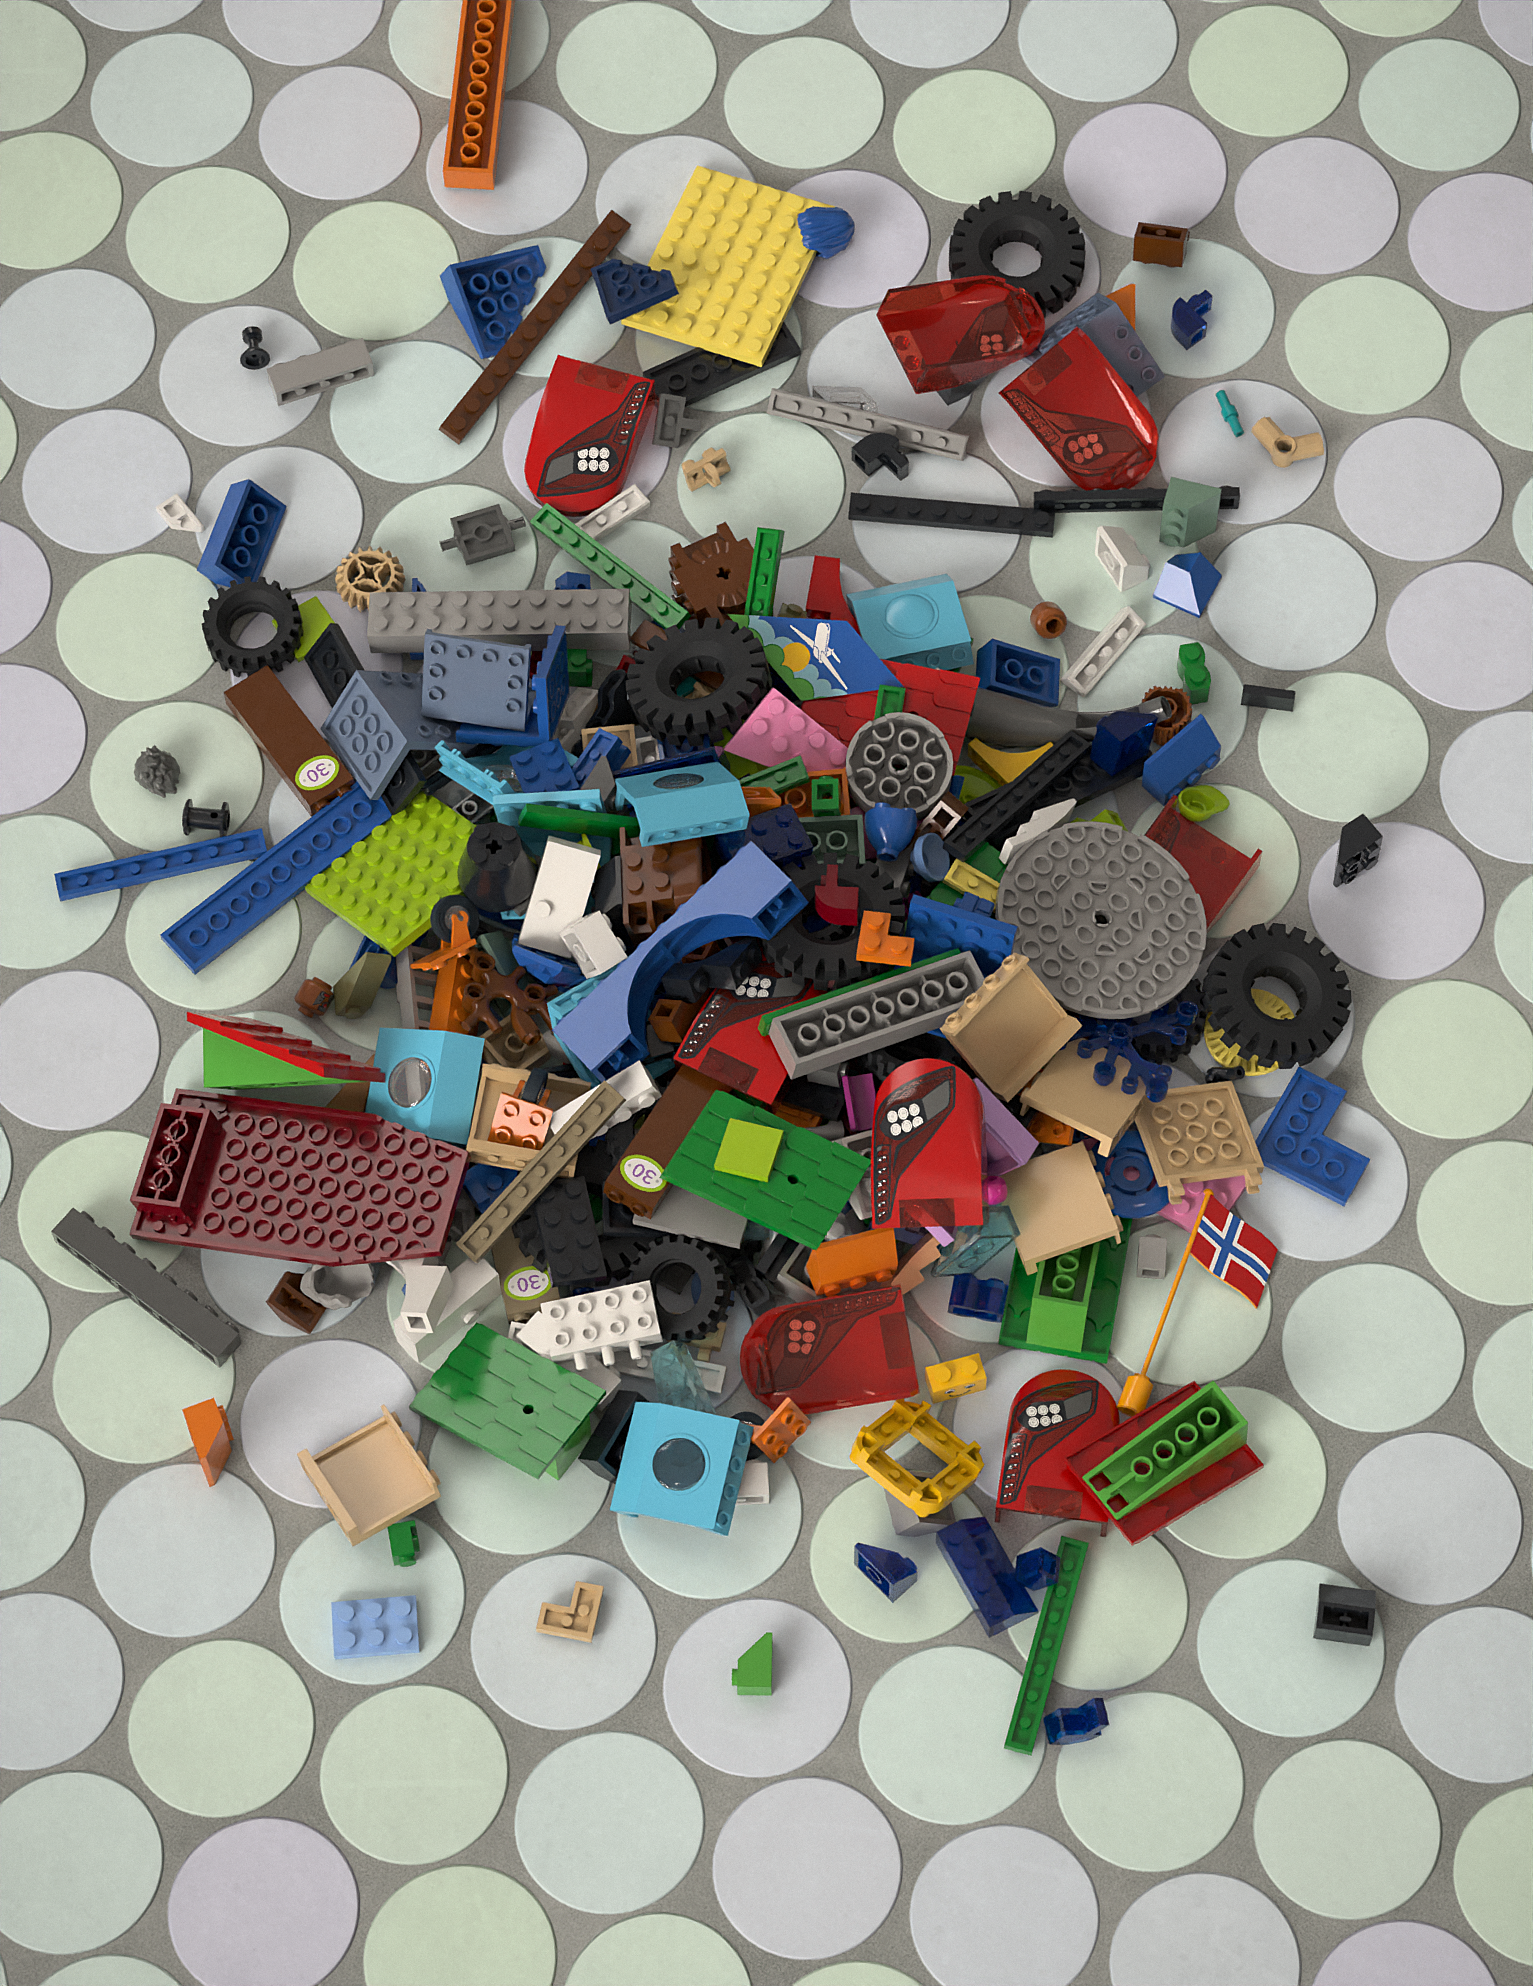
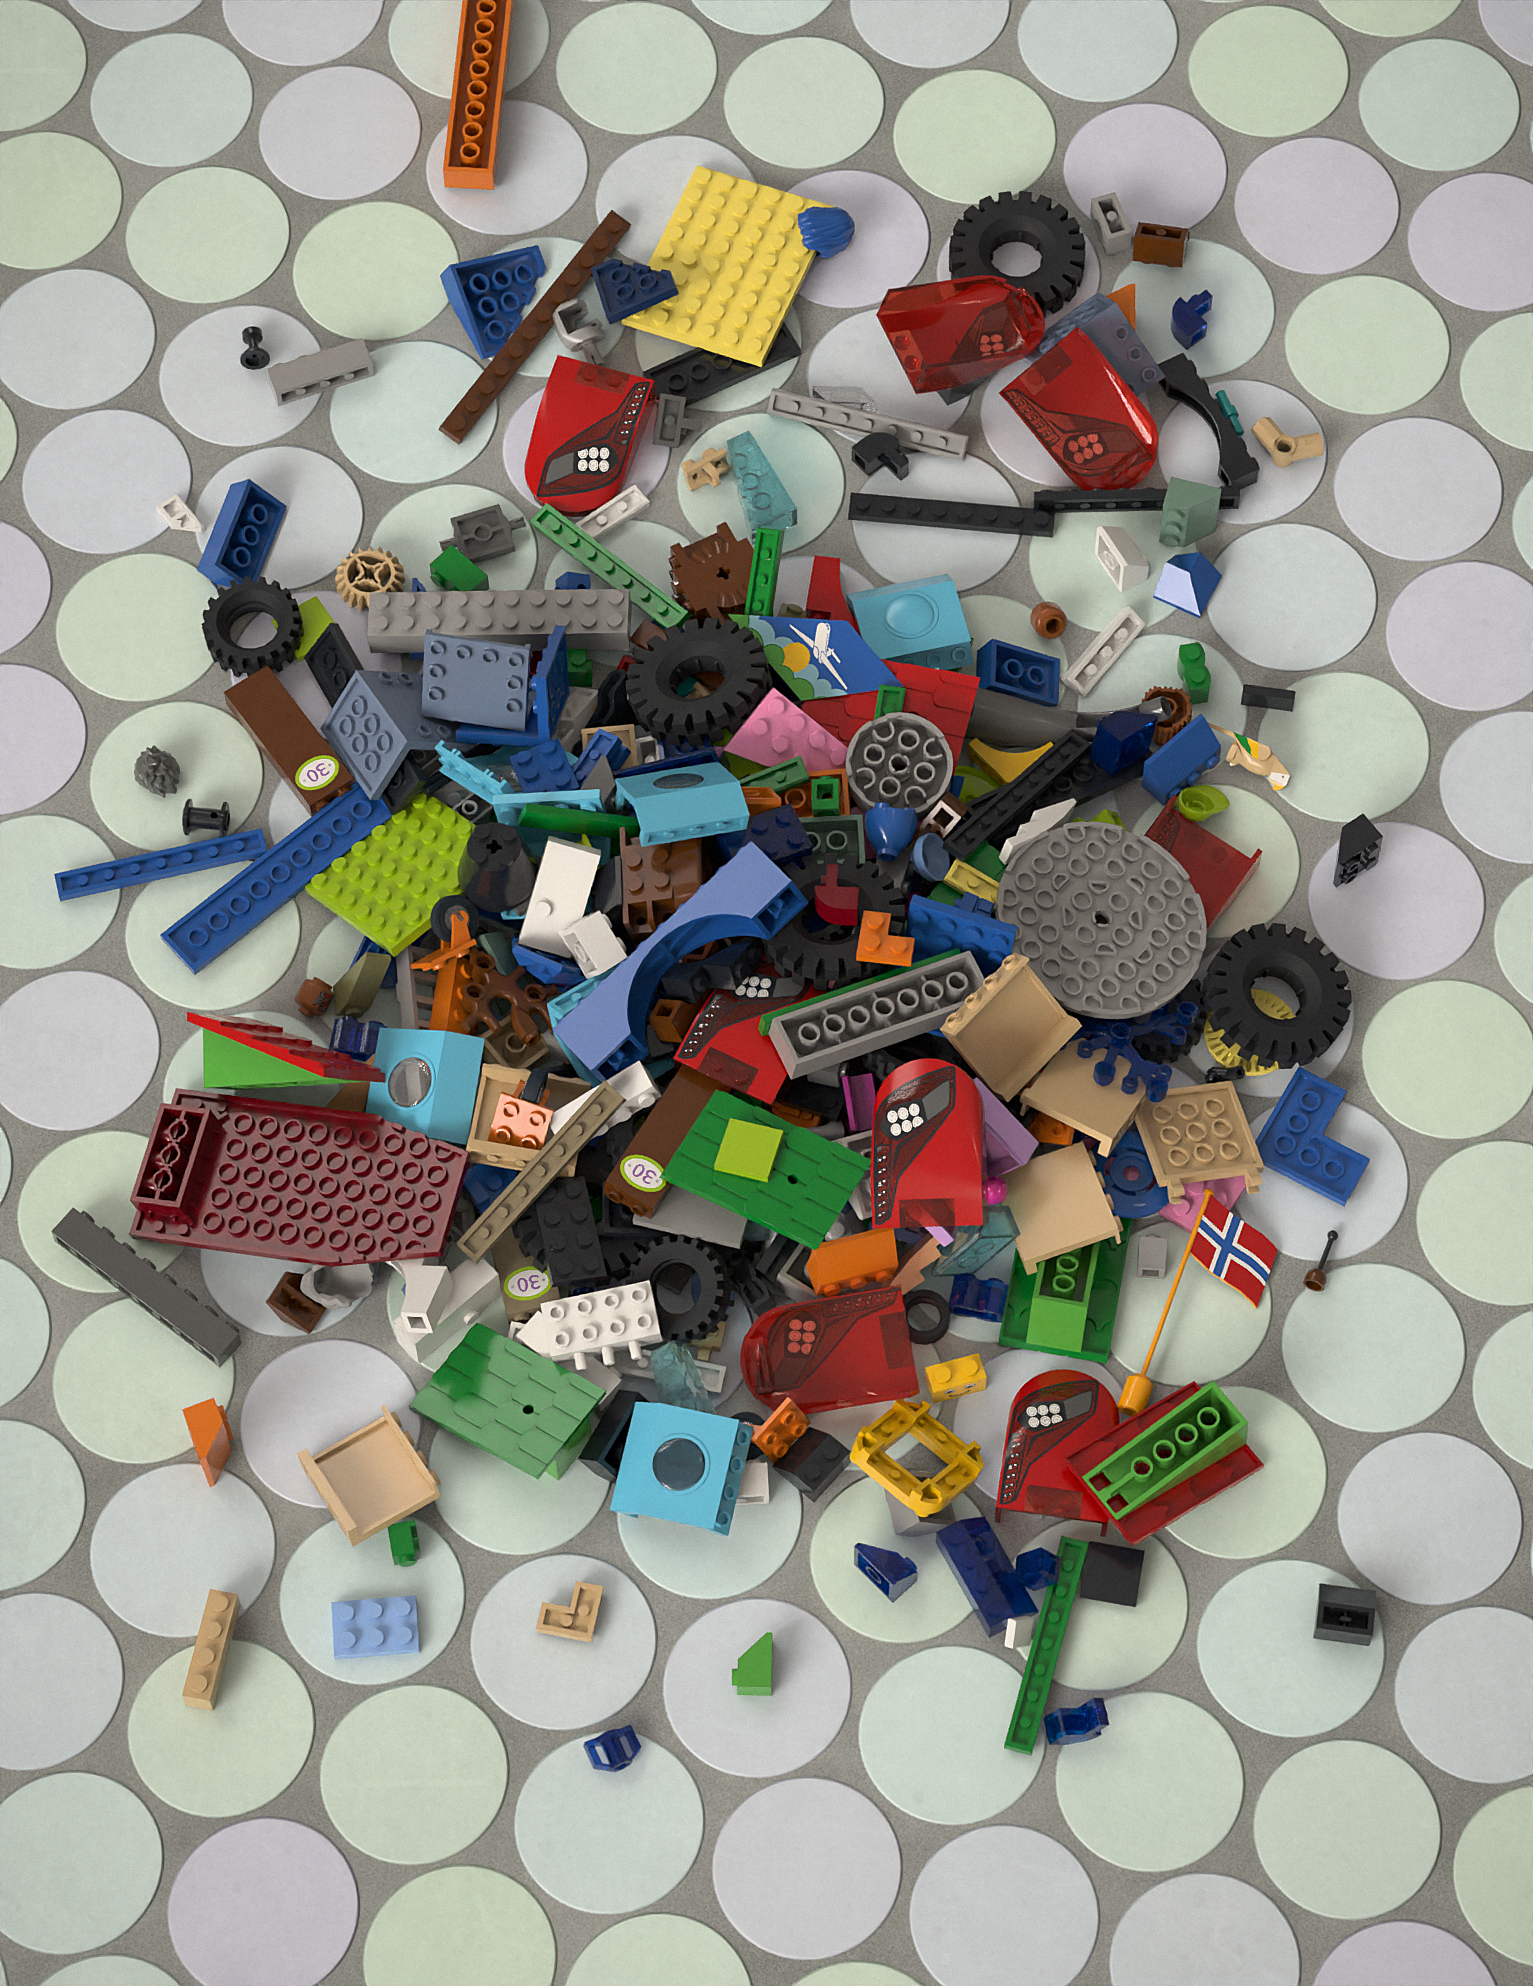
(211, 1650): none -> tan brick
(355, 1037): none -> clear blue brick
(457, 572): none -> green brick
(578, 339): none -> light grey piece
(613, 1749): none -> clear blue piece
(758, 487): none -> clear light blue wedge
(813, 1462): none -> black slope
(936, 1300): none -> black tyre
(1019, 1631): none -> white tile
(1111, 223): none -> light grey brick
(1112, 1574): none -> black slope
(1184, 385): none -> black arch
(1255, 758): none -> tan animal
(1316, 1277): none -> reddish brown hinge

